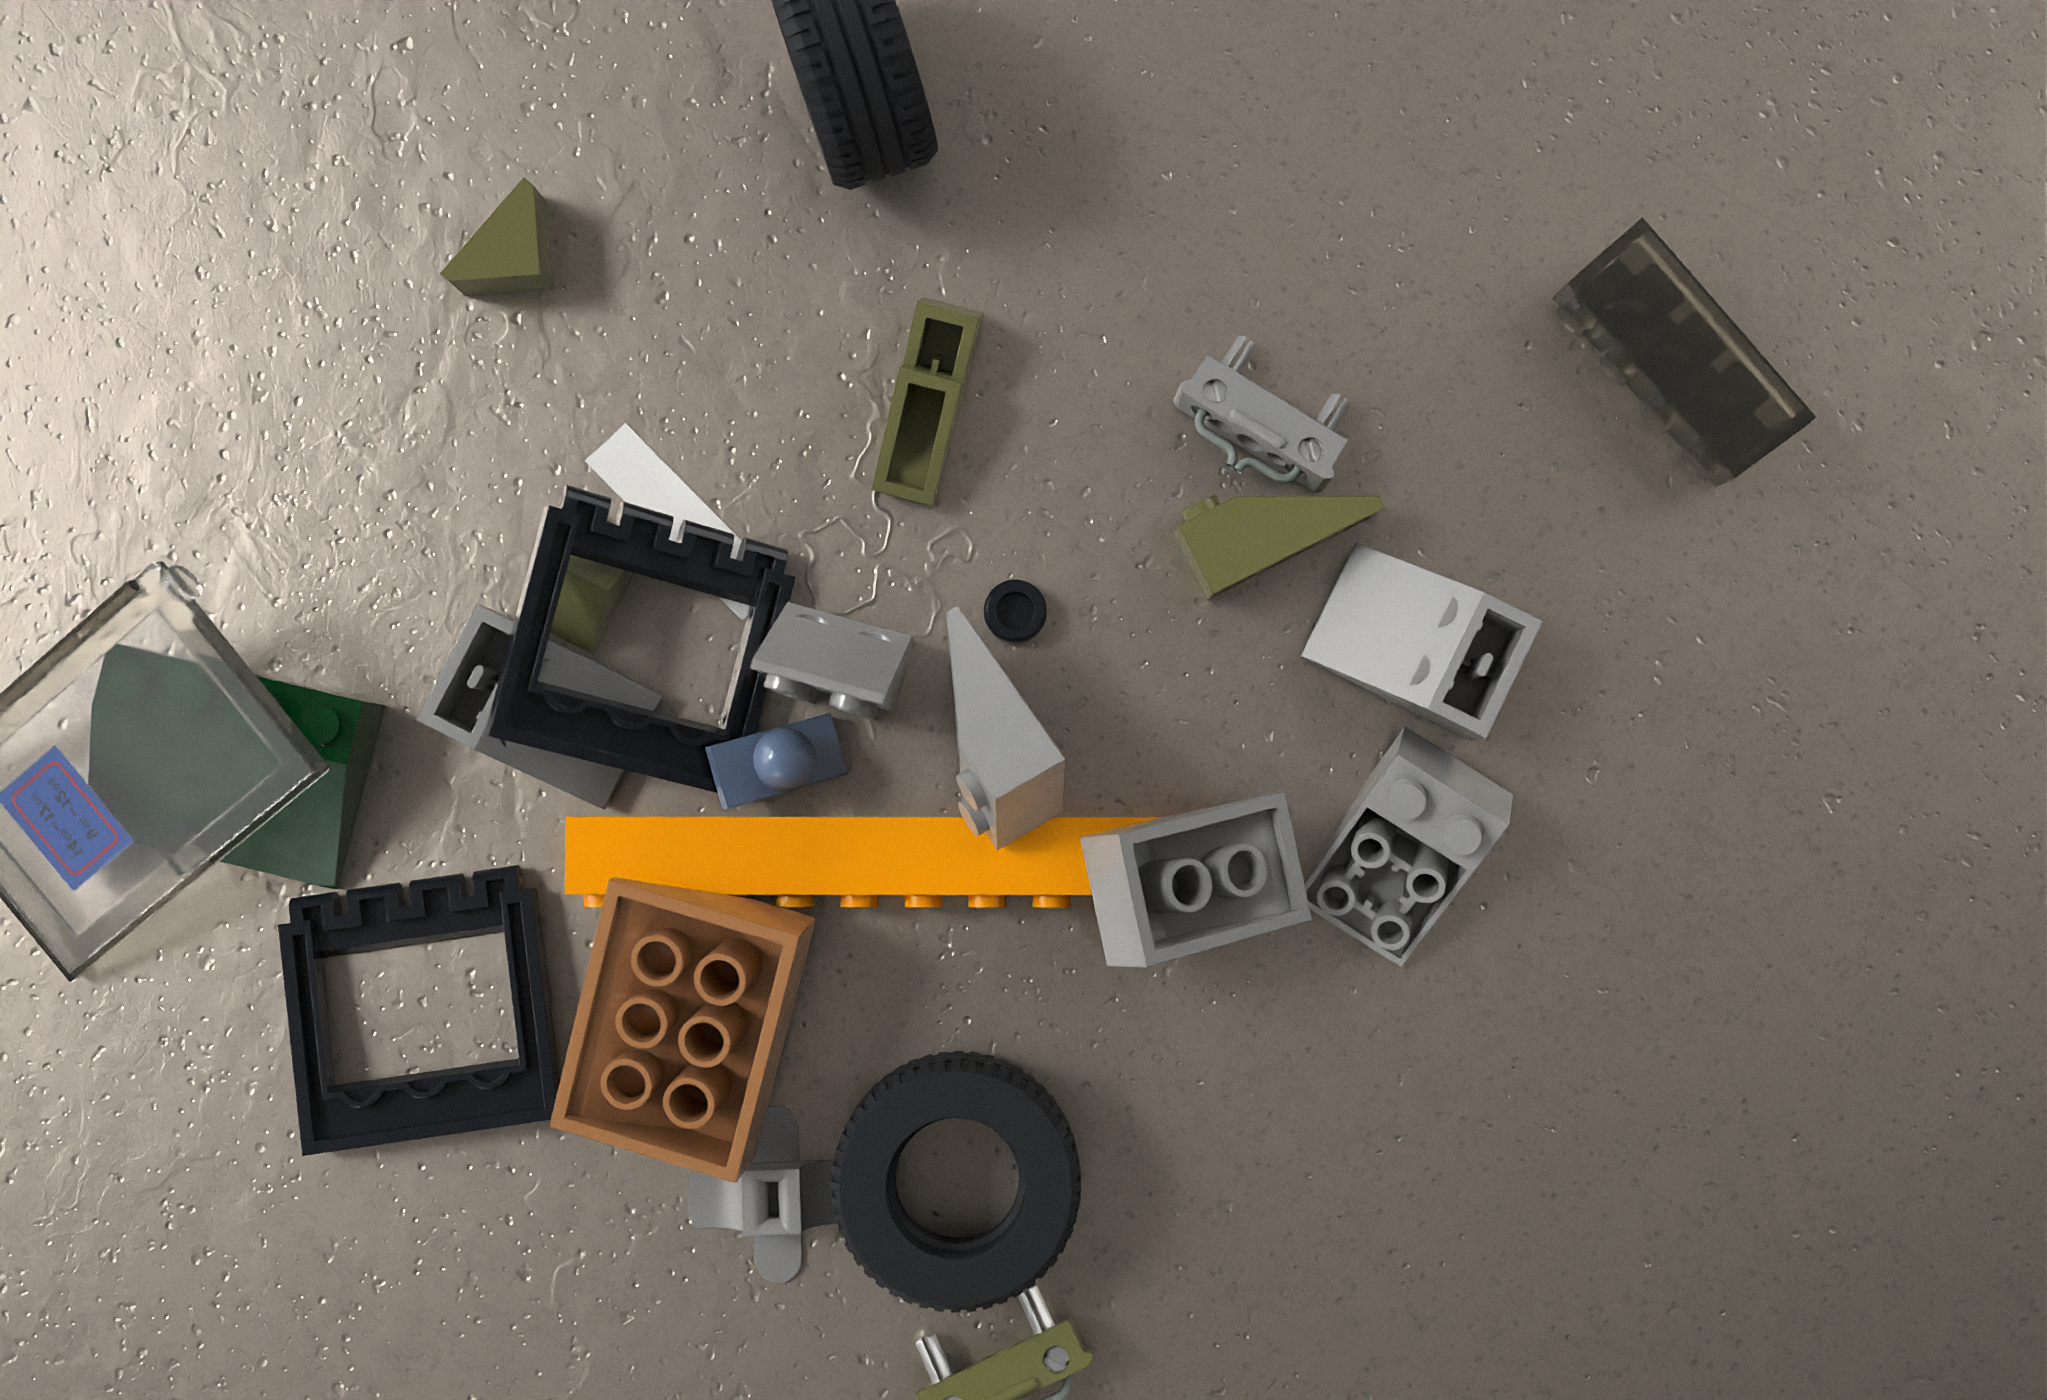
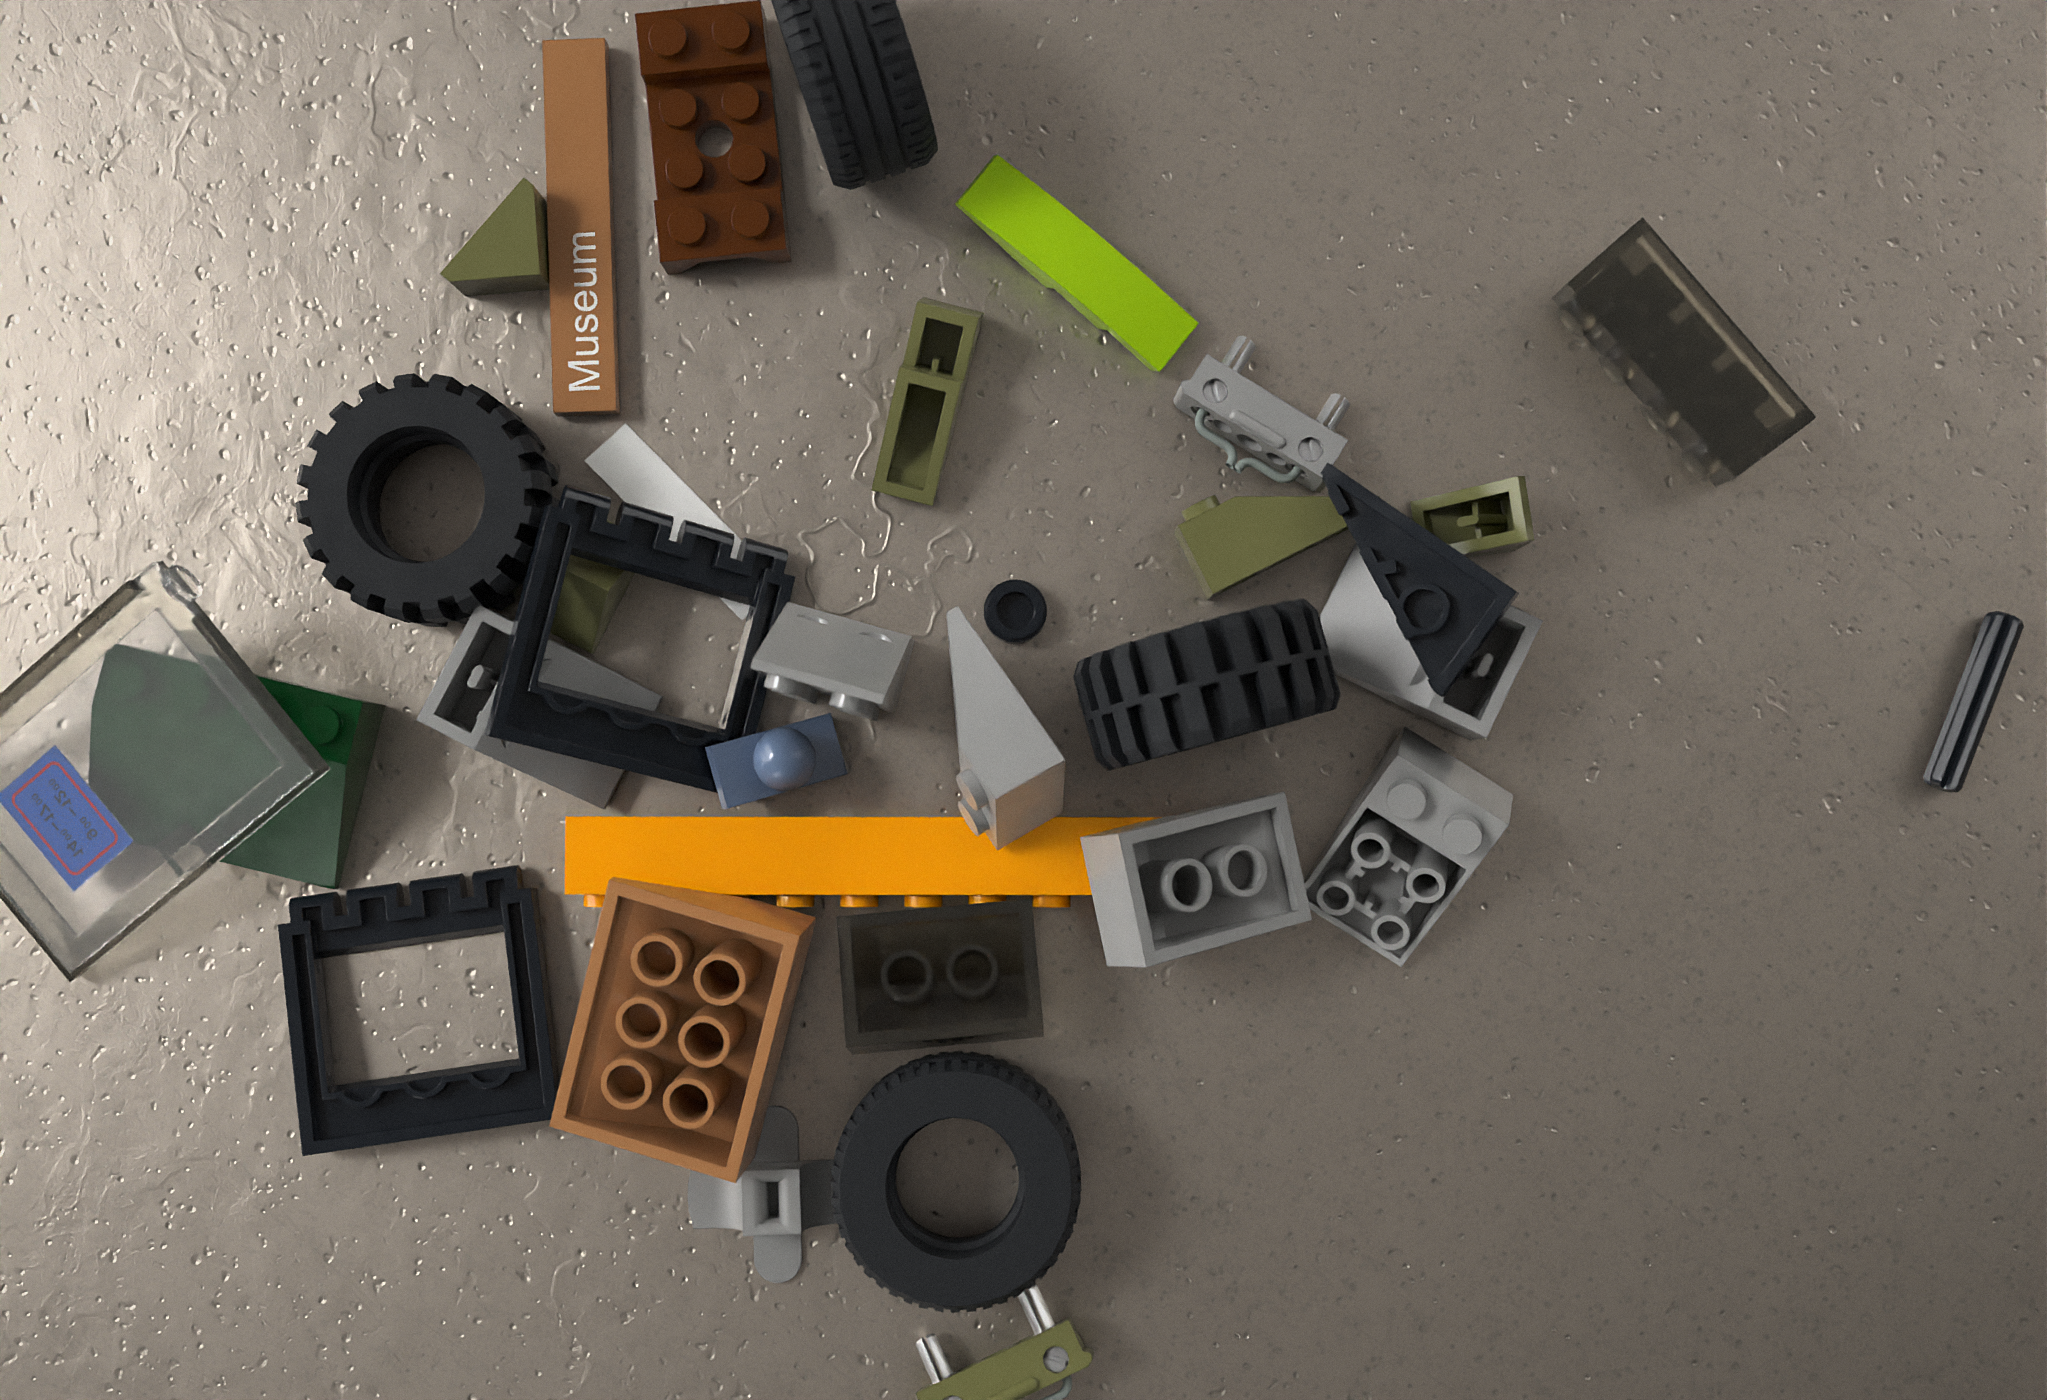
(365, 450): none -> black tyre
(581, 227): none -> medium nougat tile
(702, 74): none -> reddish brown piece
(939, 976): none -> clear smoke slope
(1076, 263): none -> lime slope
(1206, 683): none -> black tyre
(1435, 592): none -> black wing
(1479, 518): none -> olive slope
(1973, 701): none -> black axle

